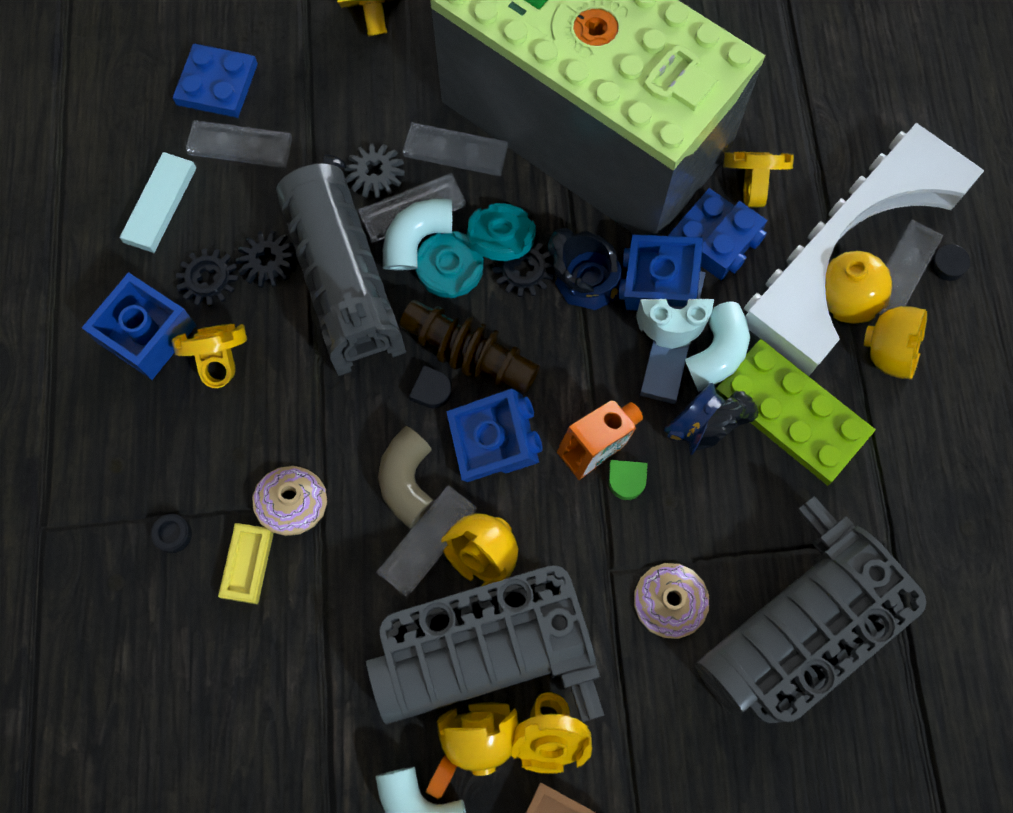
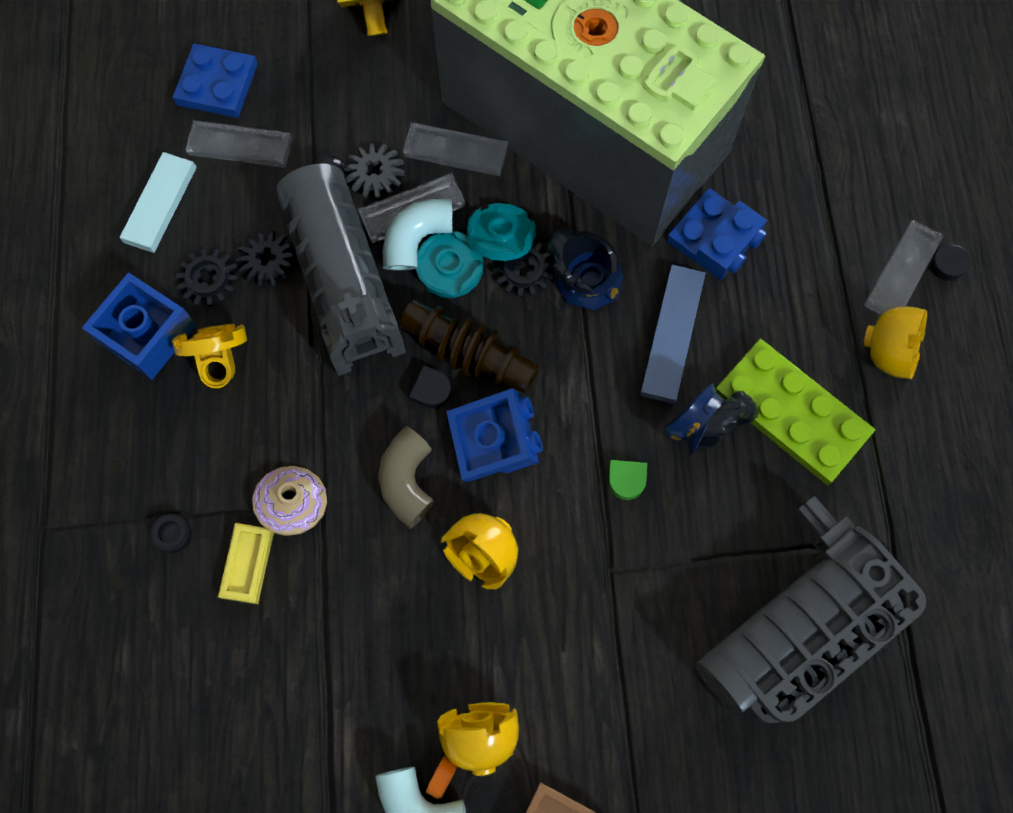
(423, 543): clear tile -> none
(488, 650): dark grey piece -> none
(550, 739): yellow tile -> none
(598, 436): orange torso -> none
(658, 614): dish -> none
(661, 270): blue plate -> none
(672, 326): light aqua cylinder -> none
(727, 349): light aqua cylinder -> none
(757, 171): yellow tile -> none
(794, 308): white arch -> none
(857, 286): yellow cylinder -> none

